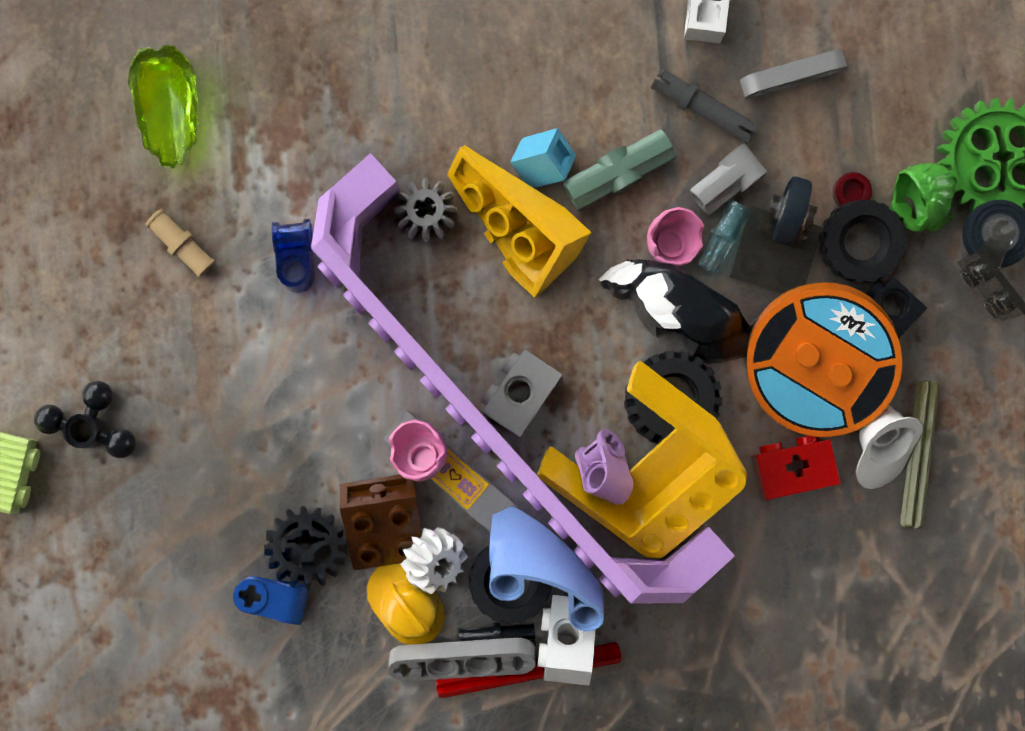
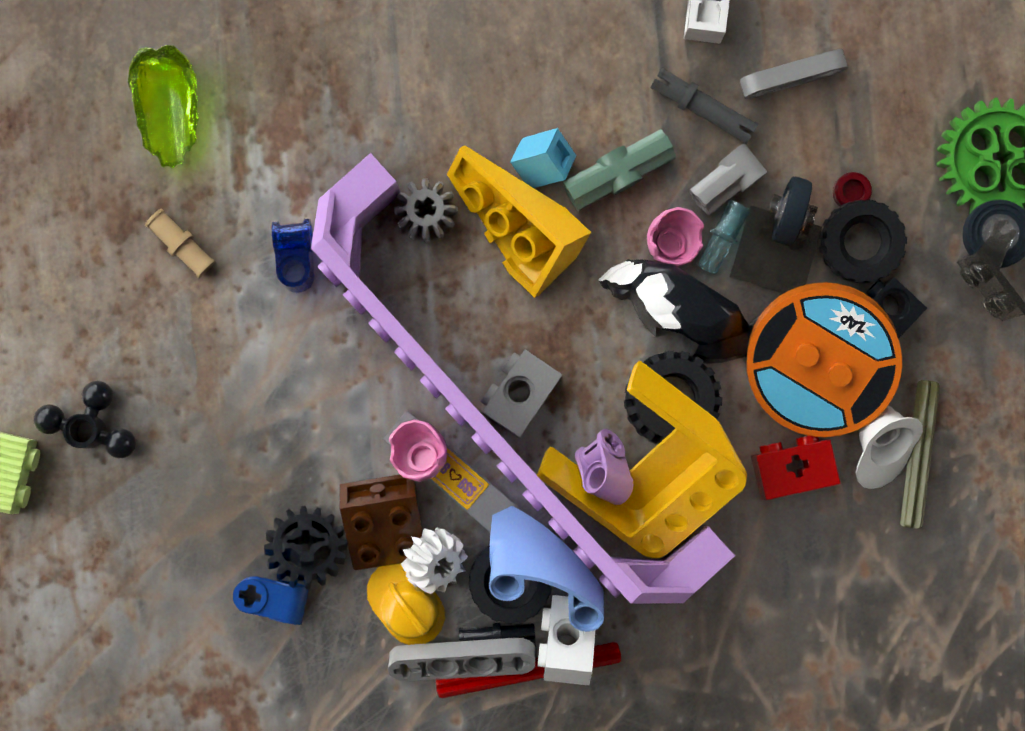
(931, 190): bright green hair -> none

